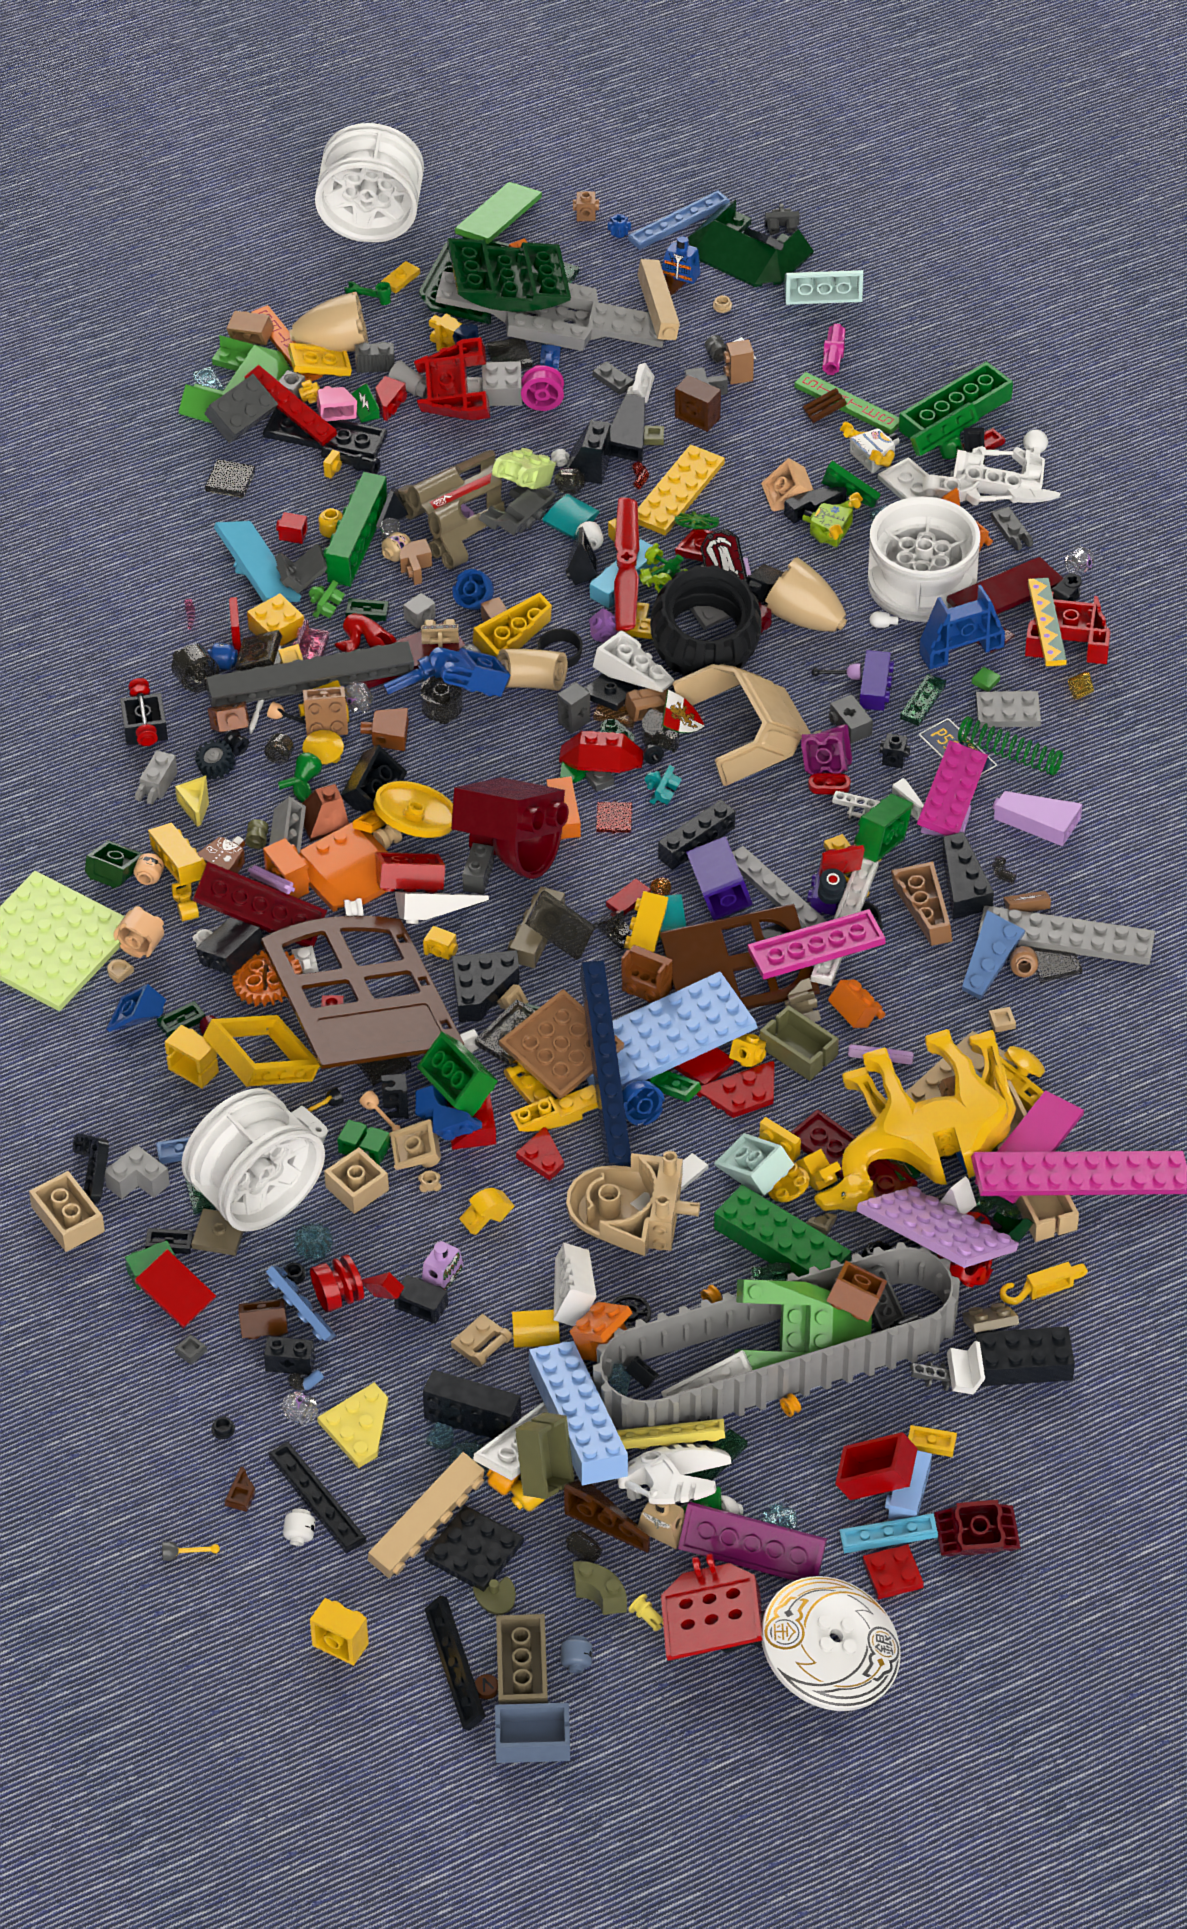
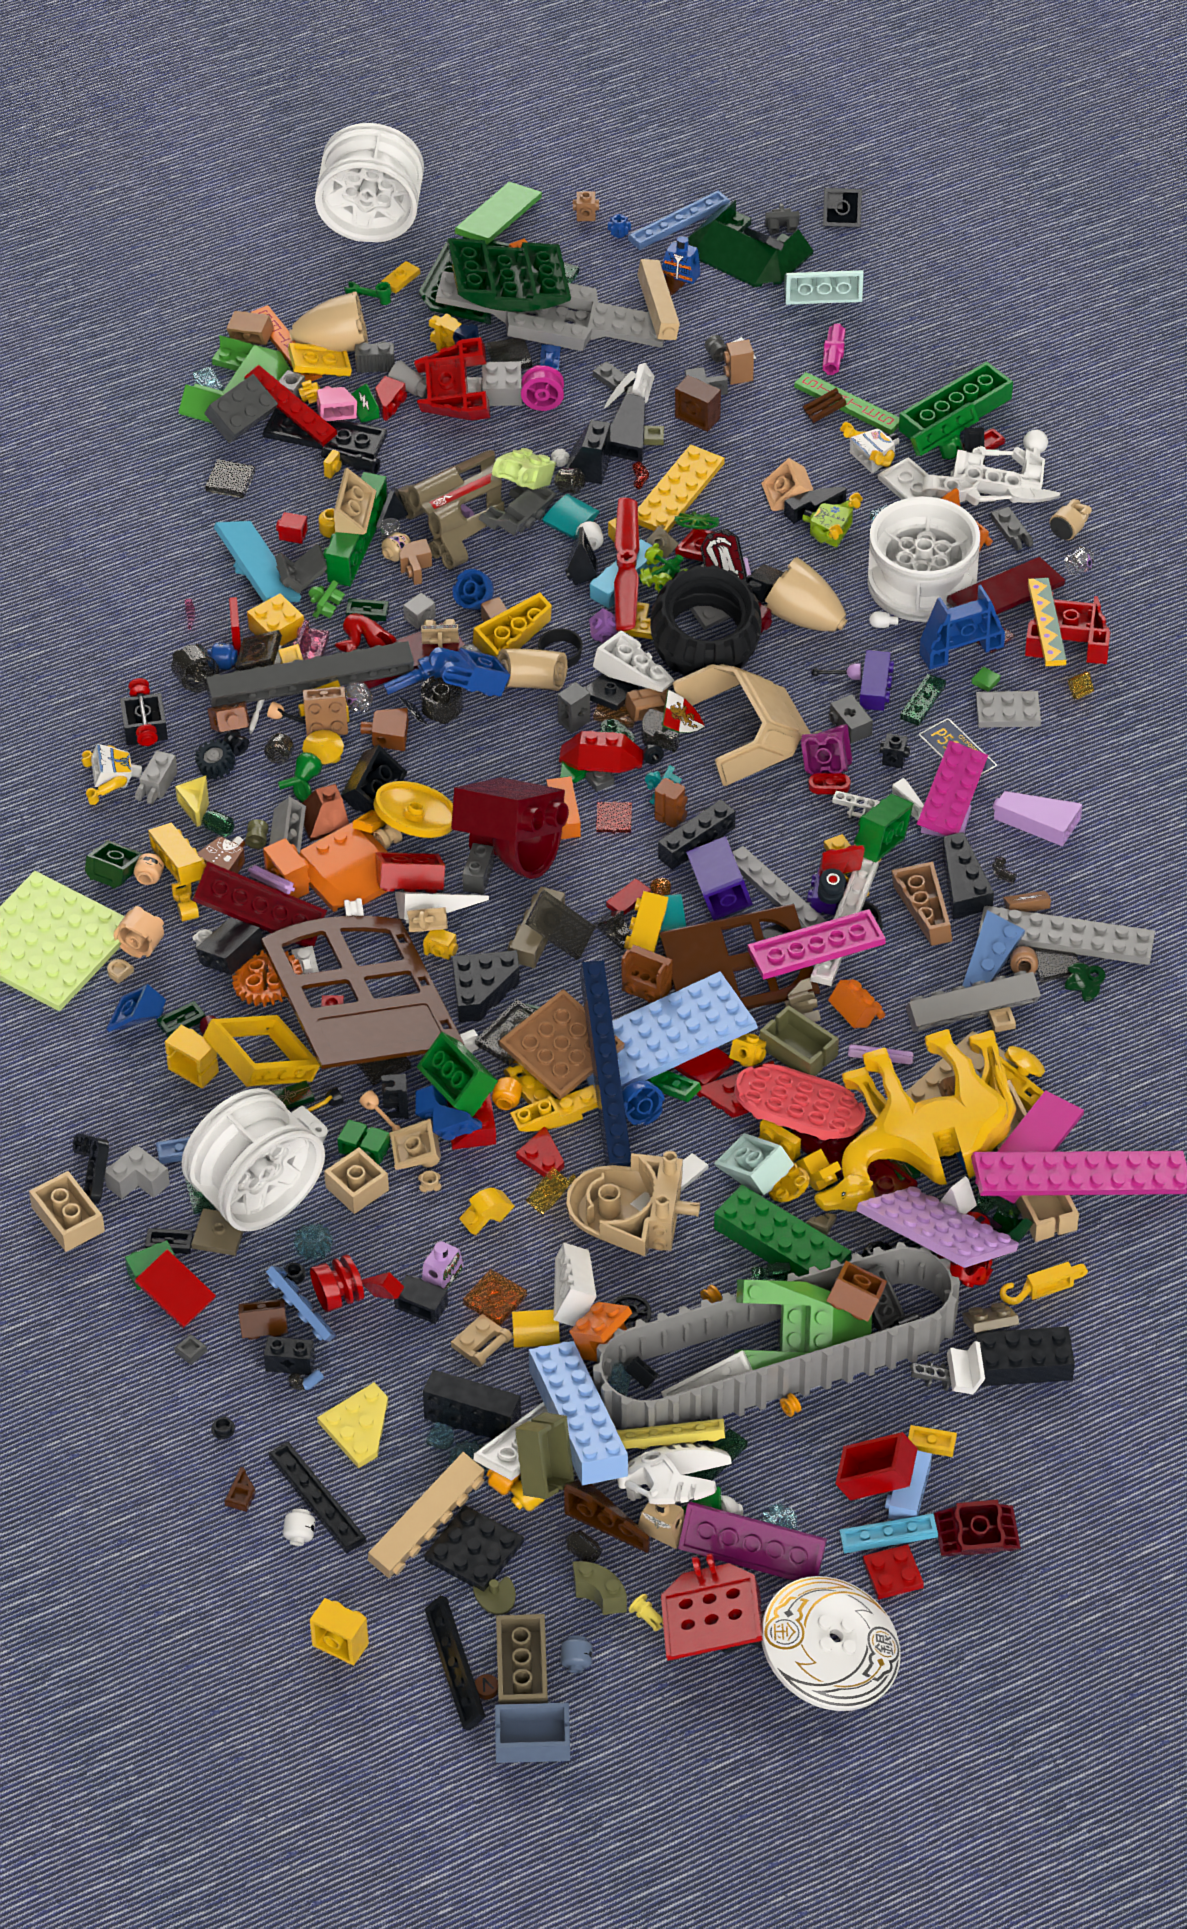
(110, 770): none -> torso
(171, 1550): hinge -> none
(218, 823): none -> clear green brick
(295, 1095): none -> dark green tile
(300, 1407): clear head -> none
(353, 504): none -> tan slope
(413, 709): none -> black sticker
(427, 919): none -> tan hips
(495, 1297): none -> clear orange plate
(507, 1093): none -> light orange head
(513, 993): tan tile -> none
(549, 1190): none -> clear yellow panel
(620, 388): none -> white sticker
(665, 541): none -> dark tan bracket
(670, 803): none -> dark orange brick
(722, 304): tan plate -> none
(799, 1101): none -> coral plate
(839, 477): green wing -> none
(842, 207): none -> black slope
(972, 1001): none -> light grey brick
(1051, 771): green piece -> none
(1068, 588): black piece -> none
(1070, 519): none -> tan piece
(1083, 981): none -> dark green plate

